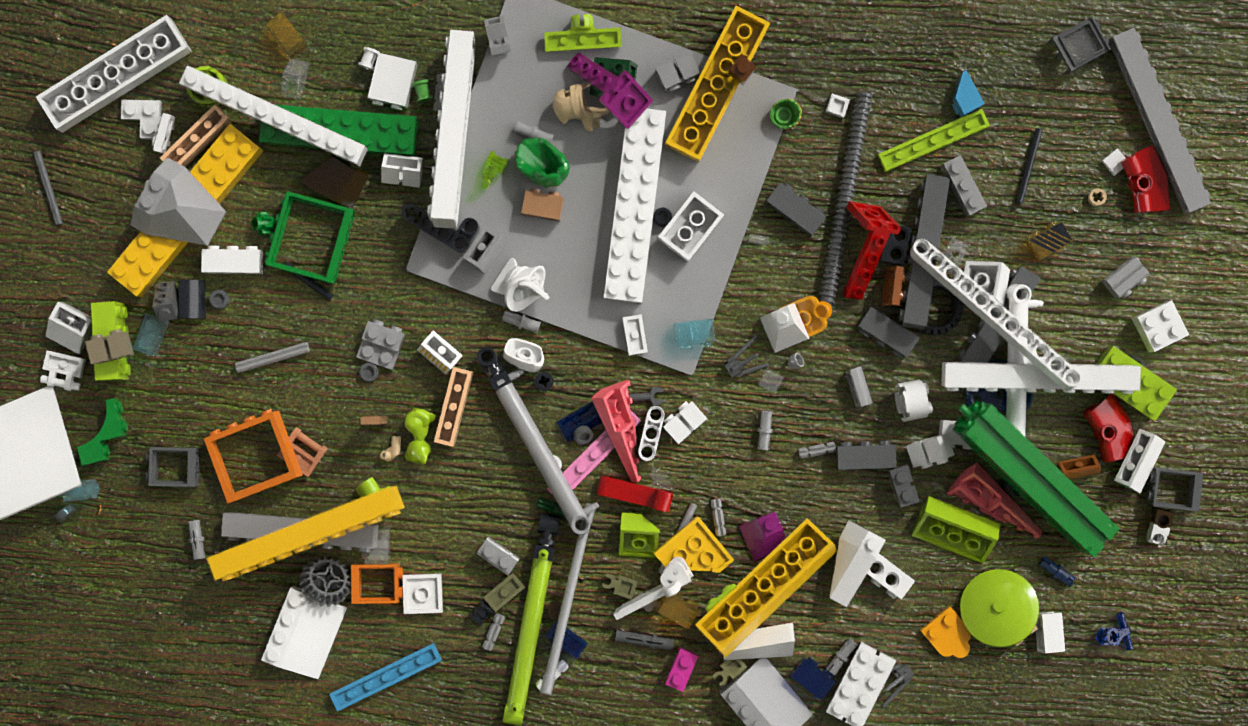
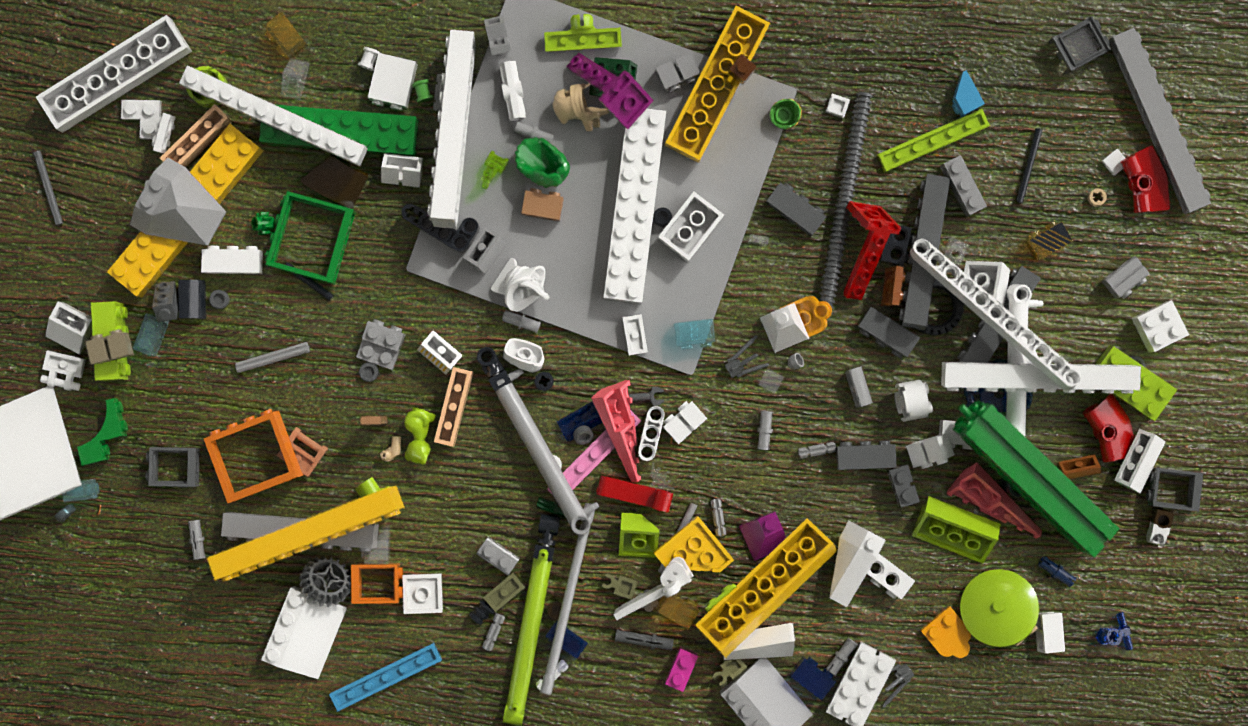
(512, 91): none -> white piece

